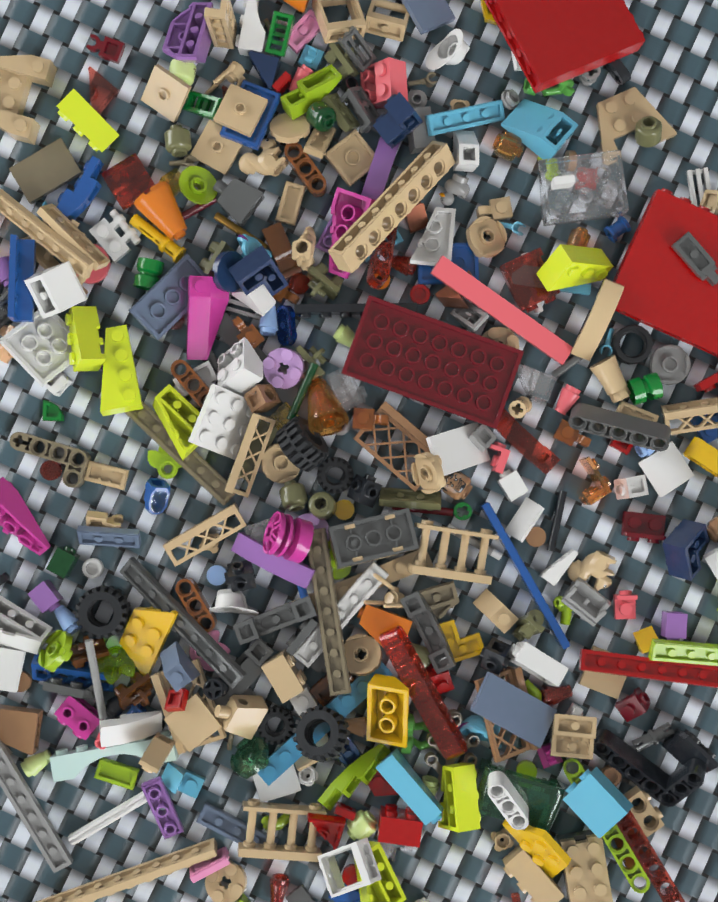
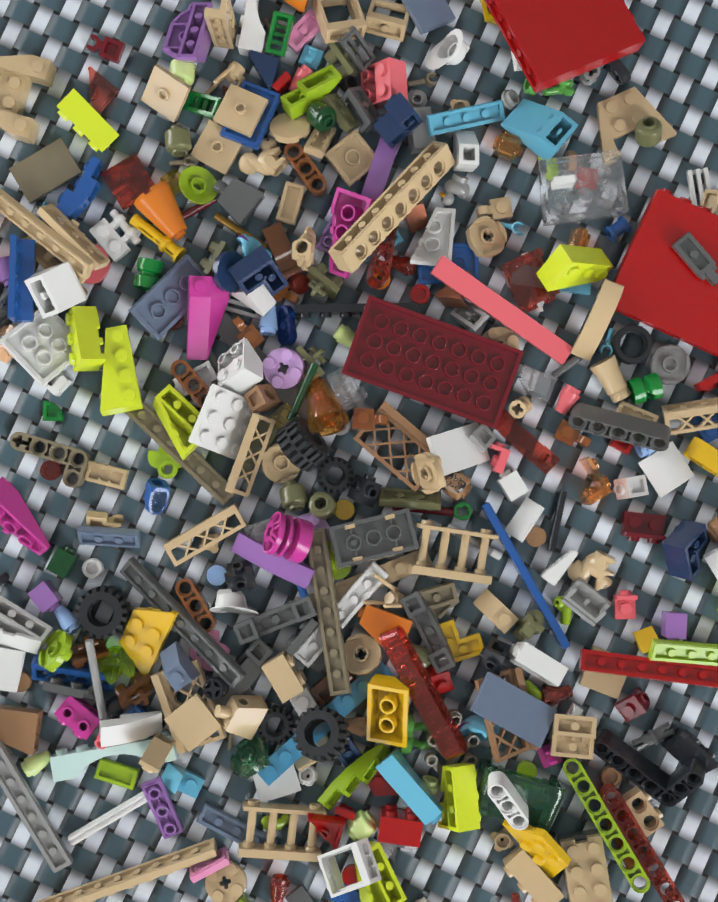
(176, 700): red tile -> none
(597, 801): medium azure brick -> none

